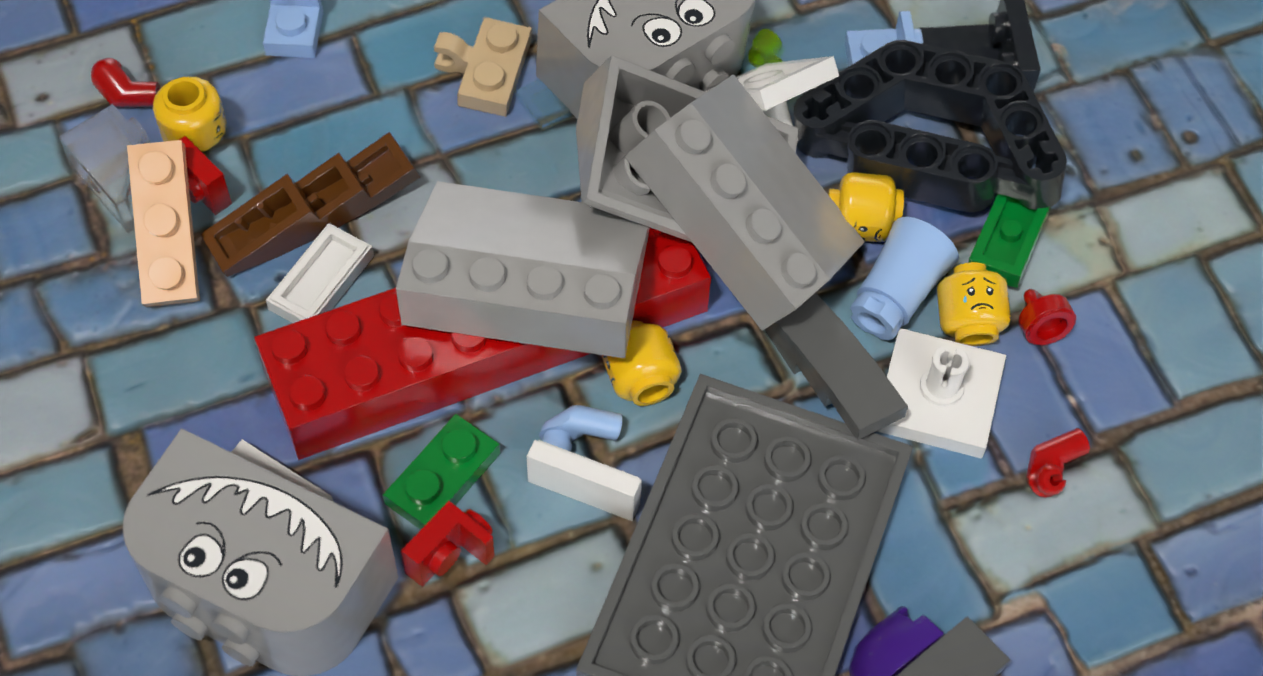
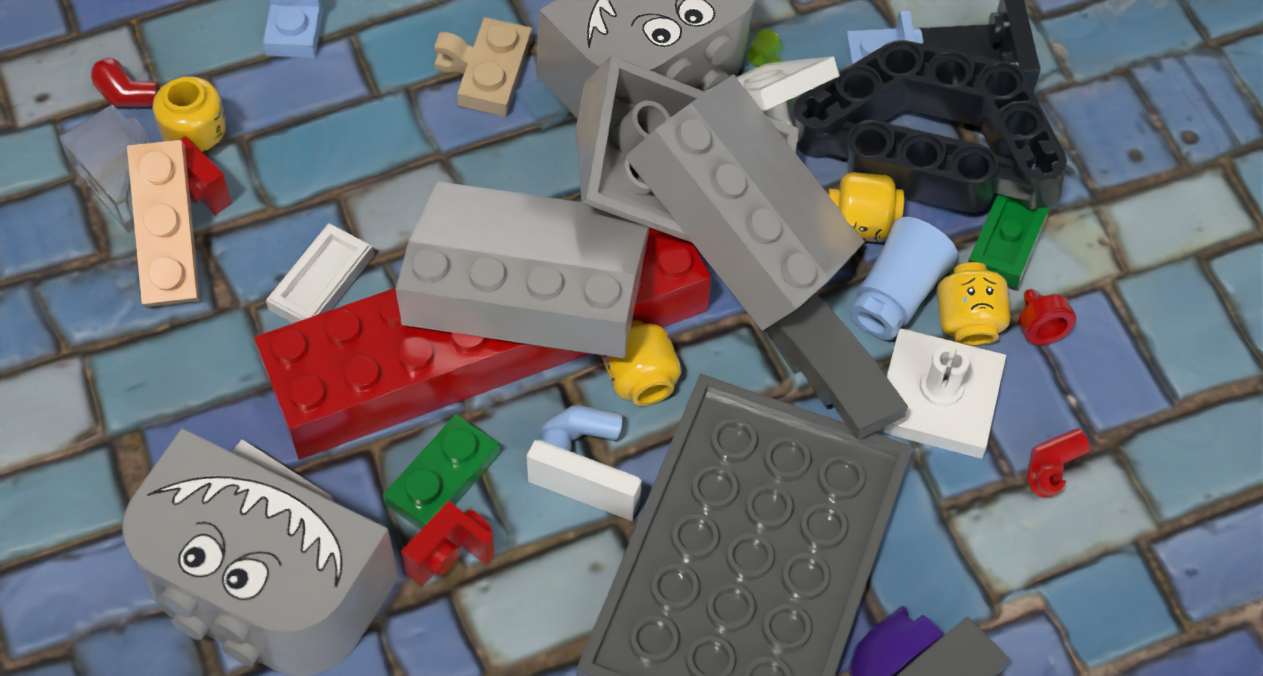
(297, 212): reddish brown slope -> none

